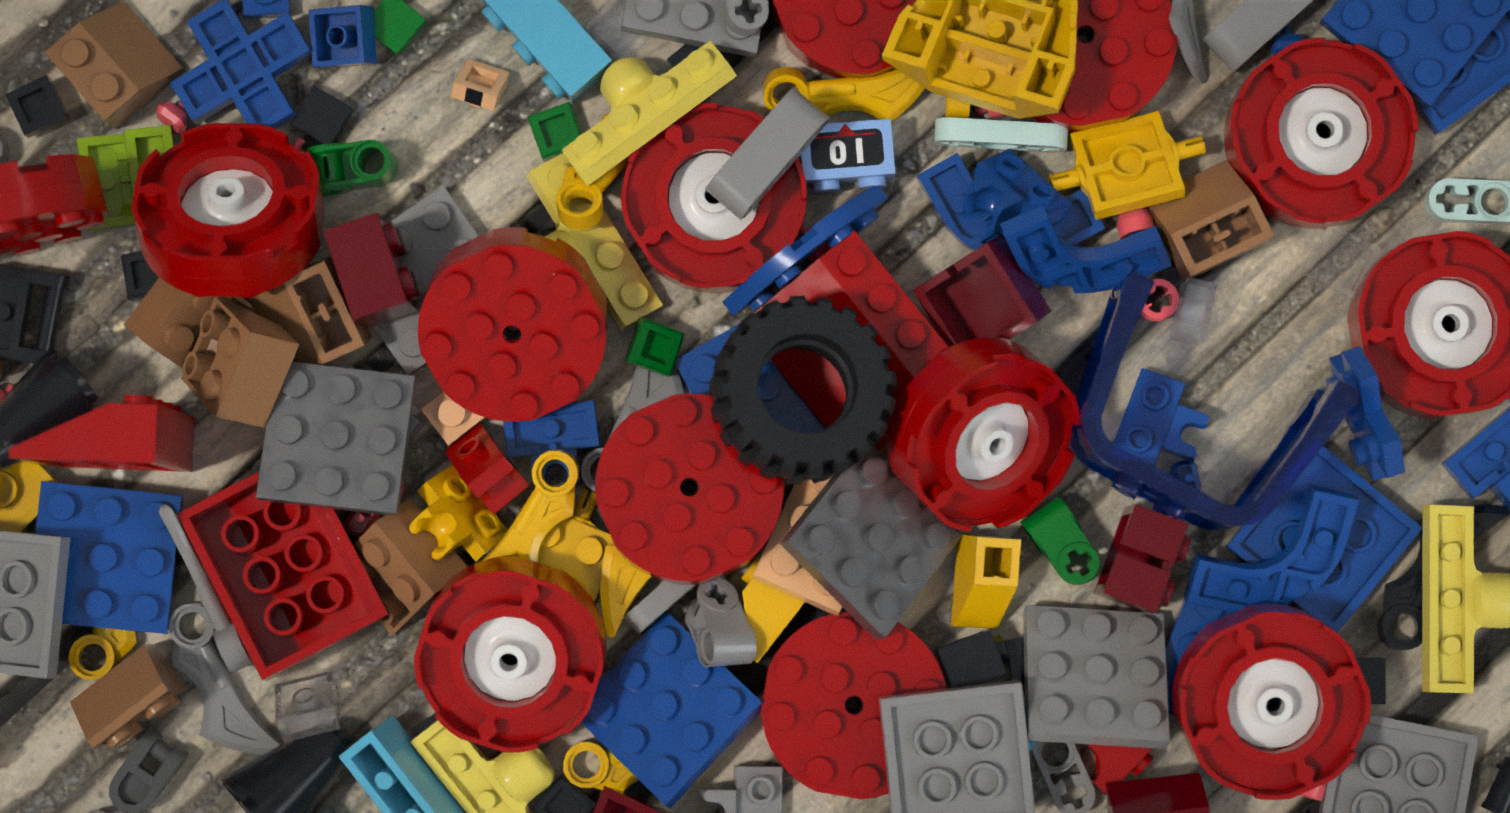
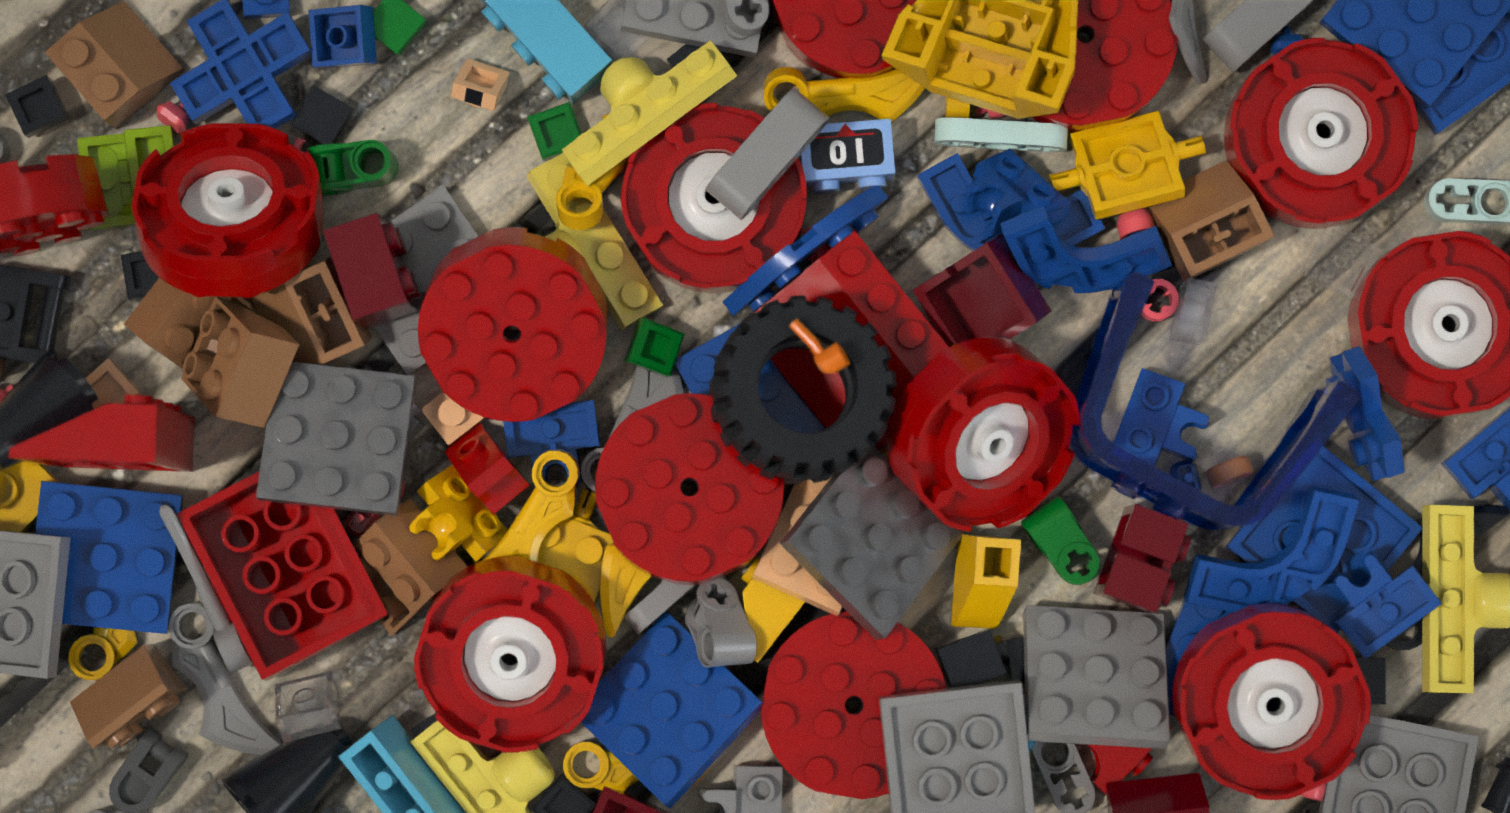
(110, 384): none -> light nougat plate
(829, 359): none -> orange hand
(1229, 471): none -> nougat tile
(1383, 604): none -> blue plate

